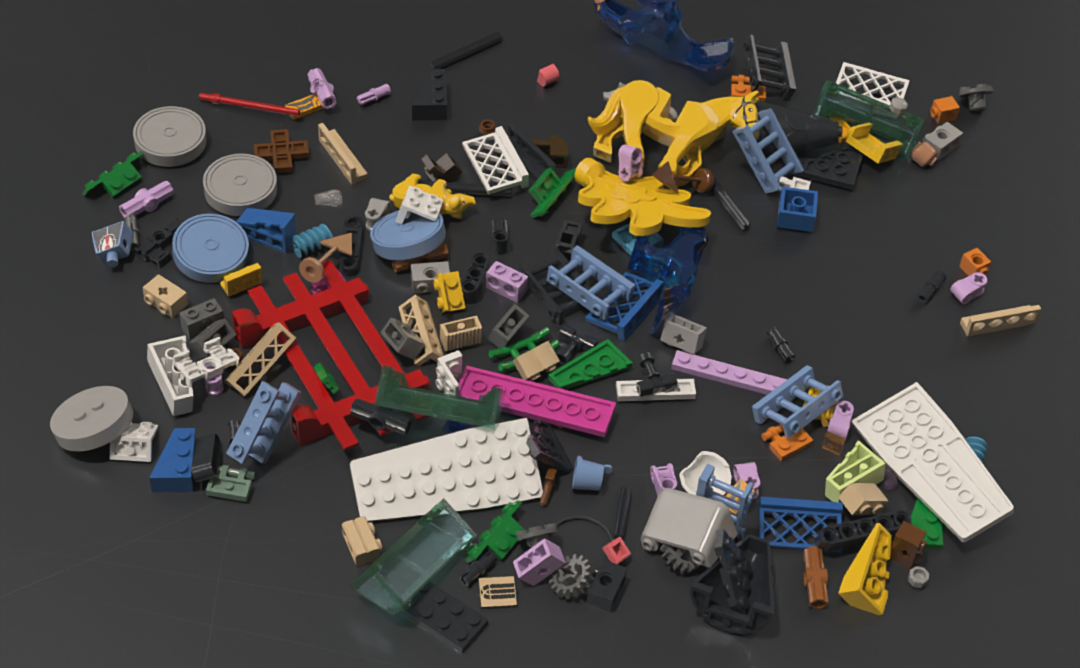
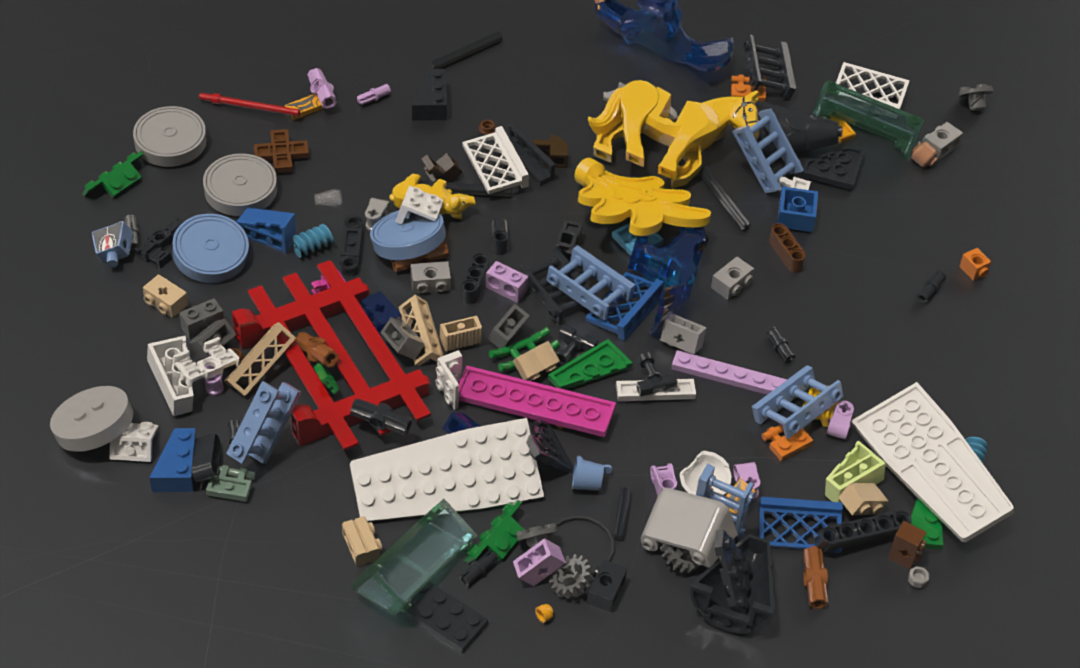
(147, 199): lavender piece -> none
(242, 279): yellow bracket -> none
(313, 269): medium nougat piece -> none
(316, 349): none -> dark orange piece
(341, 154): tan fence -> none
(379, 310): none -> clear blue brick
(396, 395): clear green windscreen -> none
(449, 292): yellow bracket -> none
(497, 592): piece -> none
(544, 612): none -> light orange hinge
(548, 75): coral brick -> none
(548, 188): green bracket -> none
(549, 483): reddish brown bar -> none
(616, 550): coral brick -> none
(630, 160): lavender piece -> none
(702, 179): reddish brown piece -> none
(732, 278): none -> light grey brick
(787, 248): none -> reddish brown beam
(833, 443): clear orange tile -> none
(866, 577): yellow wedge -> none
(870, 146): yellow panel -> none
(891, 480): arm -> none
(898, 105): light grey tile -> none
(945, 110): orange brick -> none
(969, 287): lavender piece -> none
(1000, 320): tan fence -> none

